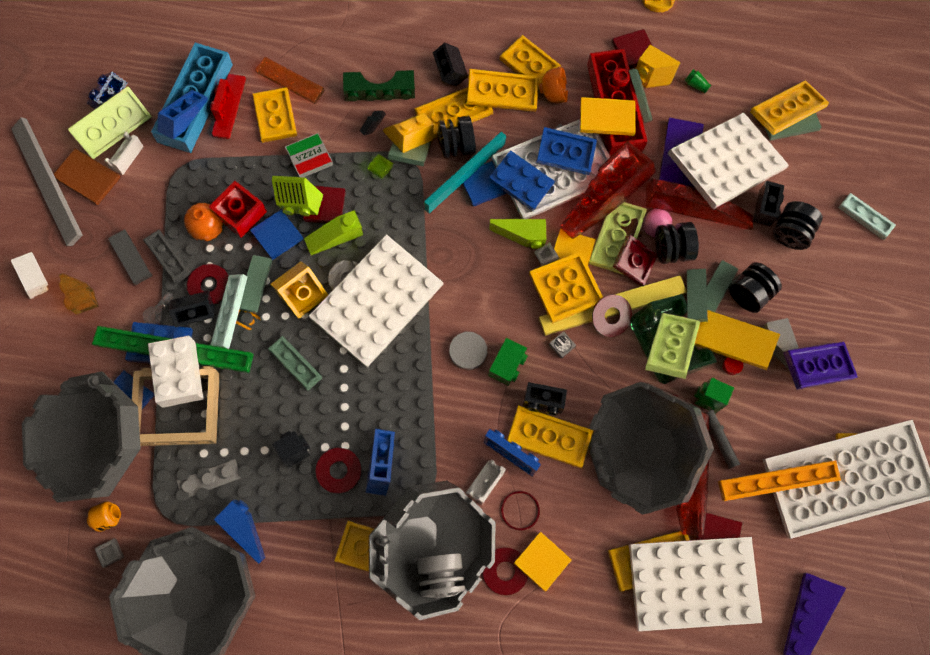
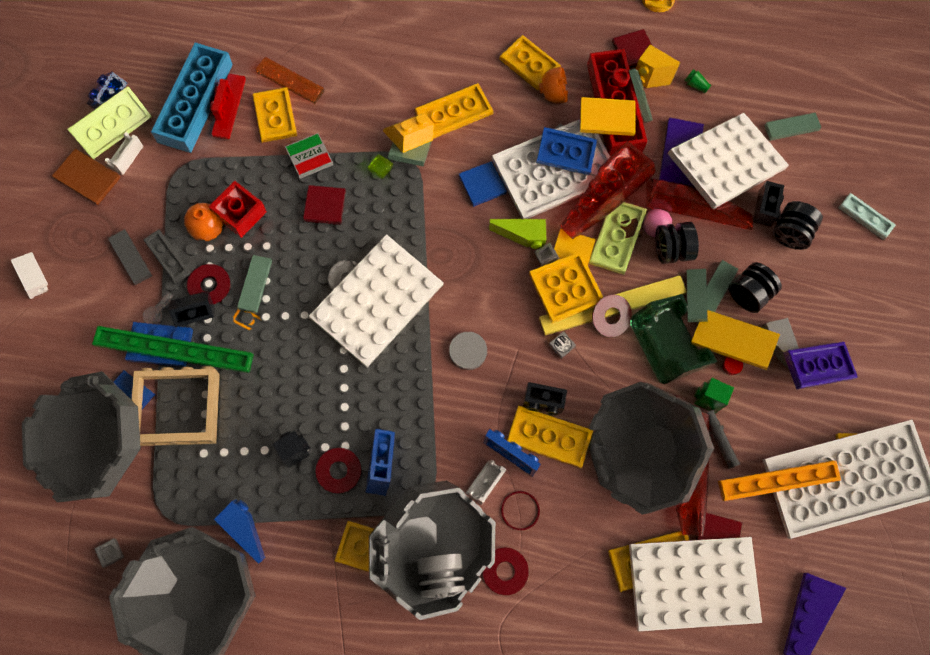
(46, 182): light grey tile -> none
(78, 294): clear yellow slope -> none
(103, 516): light orange head -> none
(175, 371): white brick -> none
(178, 115): blue slope -> none
(210, 480): light grey plate -> none
(229, 311): light aqua tile -> none
(276, 234): blue tile -> none
(295, 363): sand green tile -> none
(296, 195): lime slope -> none
(299, 289): yellow slope -> none
(334, 233): lime slope -> none
(372, 122): black slope -> none
(399, 87): dark green arch -> none
(450, 64): black brick -> none
(456, 137): black wheel -> none
(464, 172): teal tile -> none
(502, 90): yellow tile -> none
(507, 362): green brick -> none
(521, 180): blue plate -> none
(542, 561): yellow tile -> none
(635, 260): dark red tile -> none
(673, 345): yellowish green tile -> none
(789, 107): yellow tile -> none

